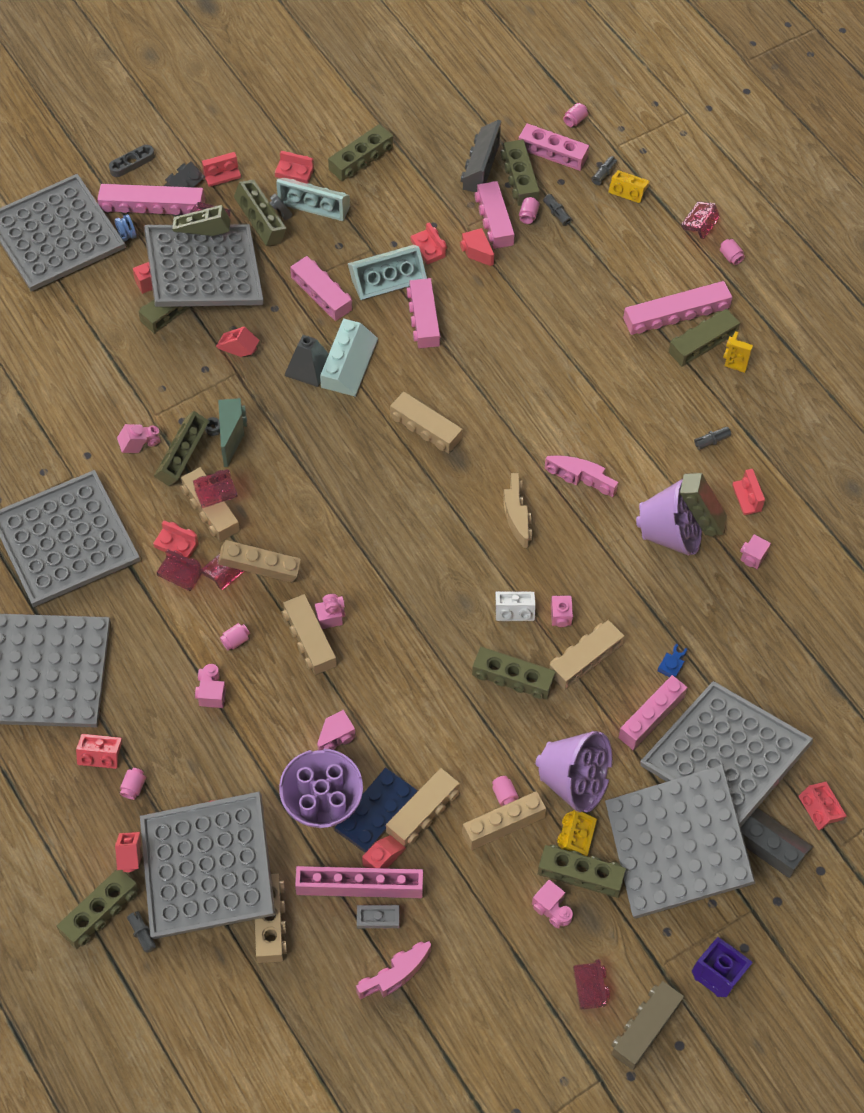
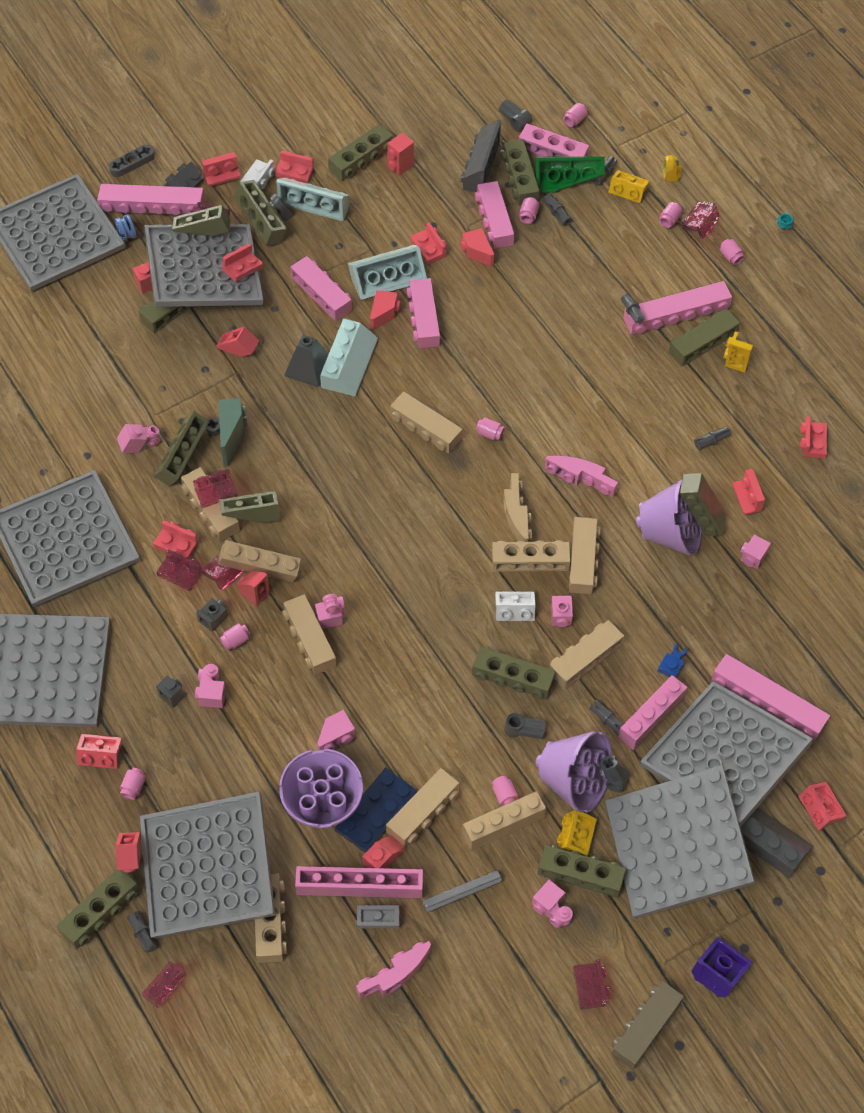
(164, 984): none -> clear pink bracket
(170, 691): none -> dark grey brick
(212, 619): none -> dark grey brick
(241, 263): none -> coral bracket
(254, 507): none -> olive slope
(254, 586): none -> coral slope
(260, 173): none -> white bracket
(383, 308): none -> coral slope
(400, 154): none -> coral brick
(462, 891): none -> light grey axle
(490, 429): none -> bright pink brick
(517, 117): none -> dark grey piece
(522, 562): none -> tan brick
(526, 726): none -> dark grey piece
(559, 172): none -> green wedge
(583, 555): none -> tan brick
(606, 716): none -> dark grey pin
(616, 775): none -> dark grey piece
(632, 308): none -> dark grey axle
(670, 215): none -> bright pink brick
(671, 169): none -> yellow rock
(770, 696): none -> bright pink brick
(785, 221): none -> teal plate
(814, 439): none -> coral bracket

